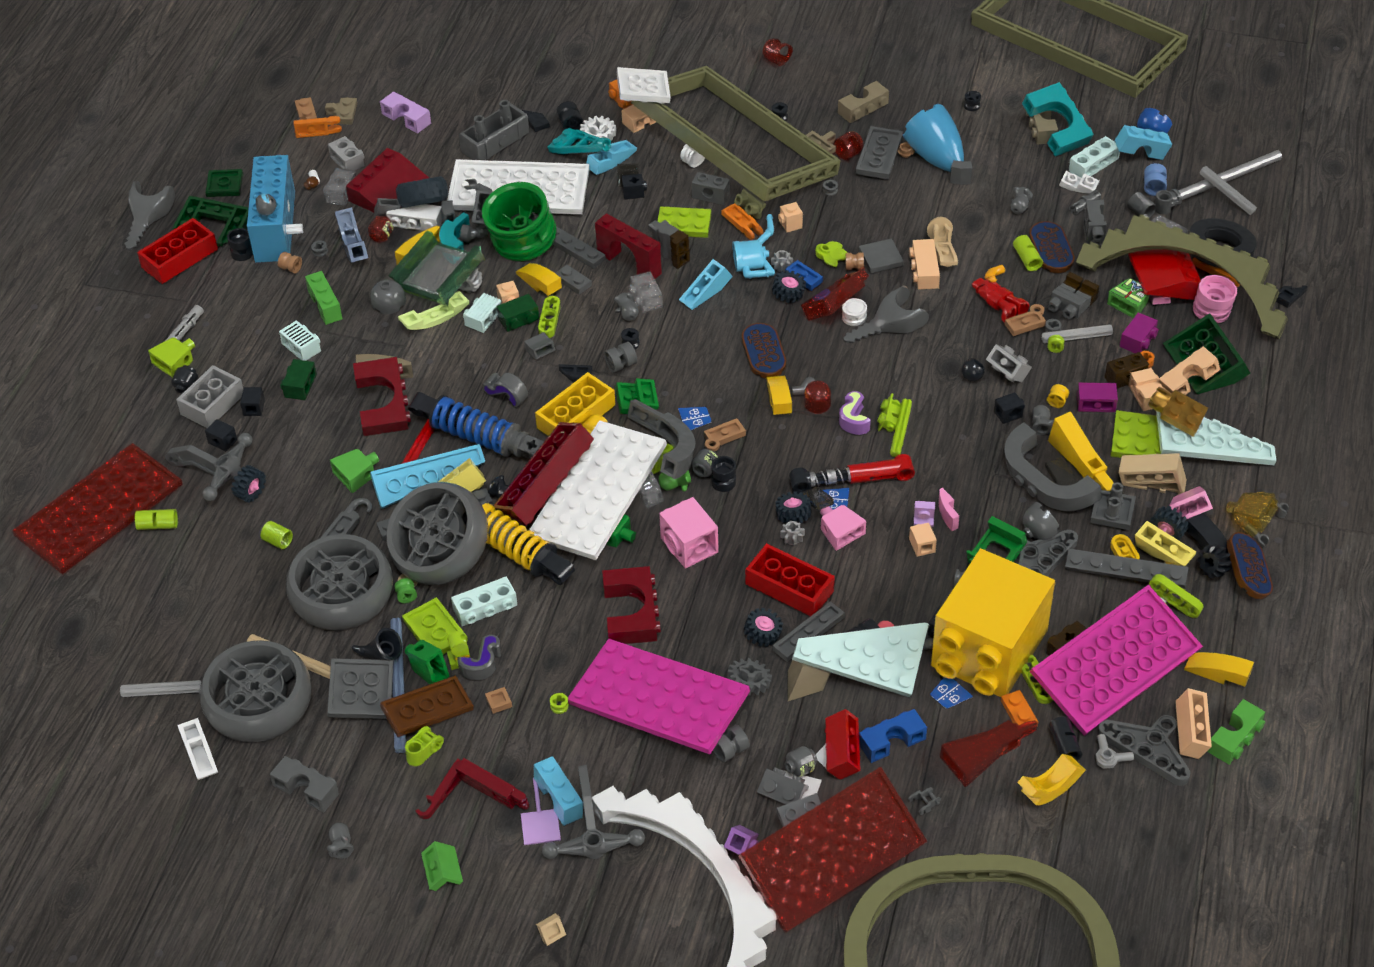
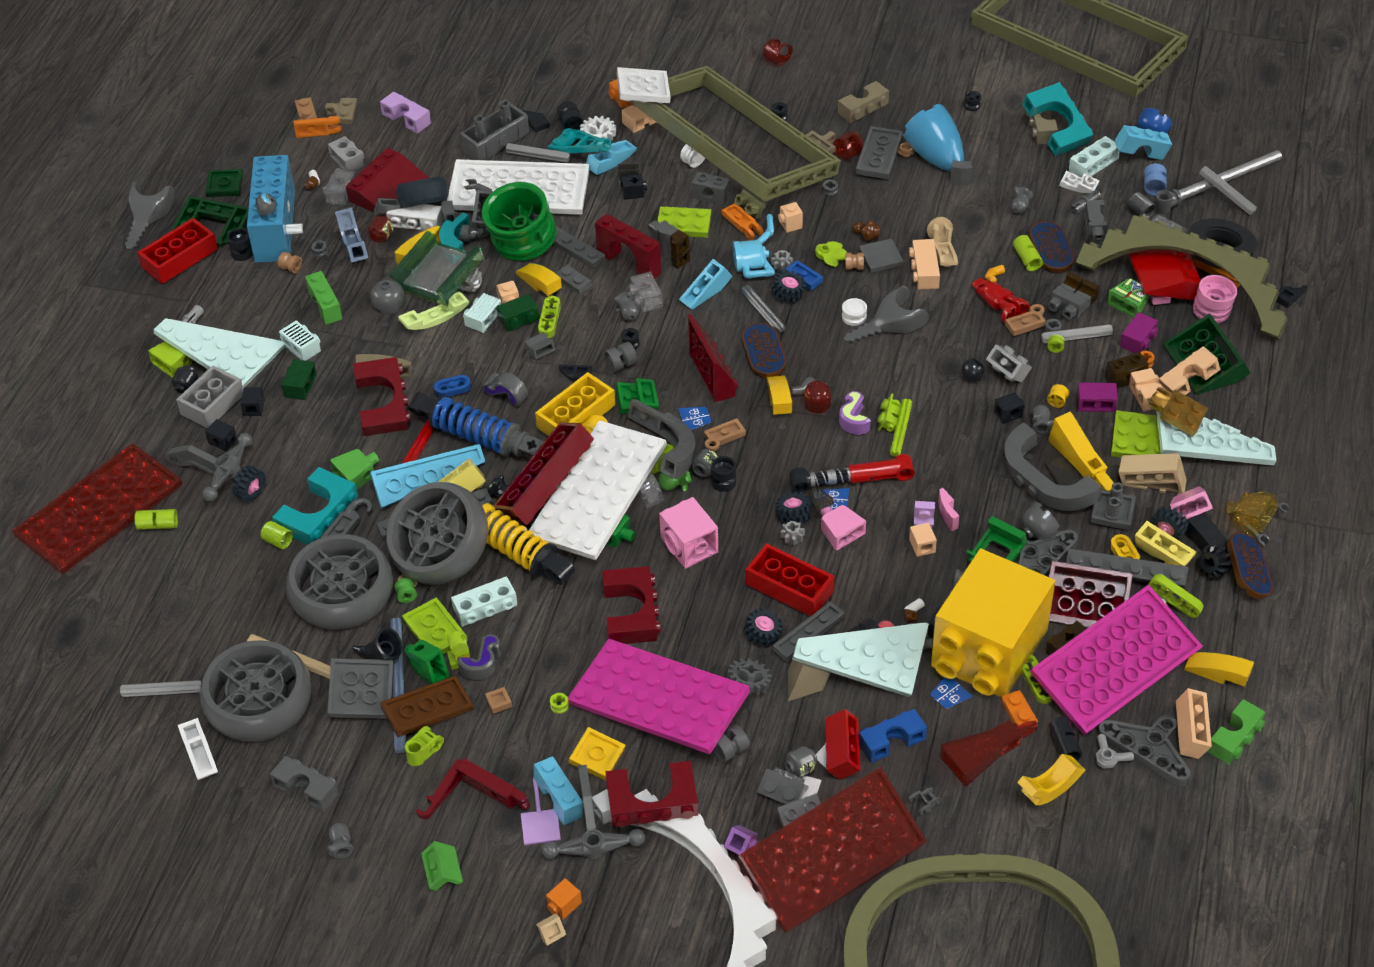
(227, 350): none -> light aqua wing
(312, 526): none -> teal arch
(452, 386): none -> blue plate
(537, 152): none -> light grey axle
(563, 899): none -> orange brick
(597, 752): none -> yellow plate
(628, 809): none -> dark red arch
(710, 363): none -> dark red slope
(763, 309): none -> dark grey axle
(834, 296): clear red piece -> none
(869, 230): none -> reddish brown animal
(910, 610): none -> arm
(1086, 593): none -> dark red slope

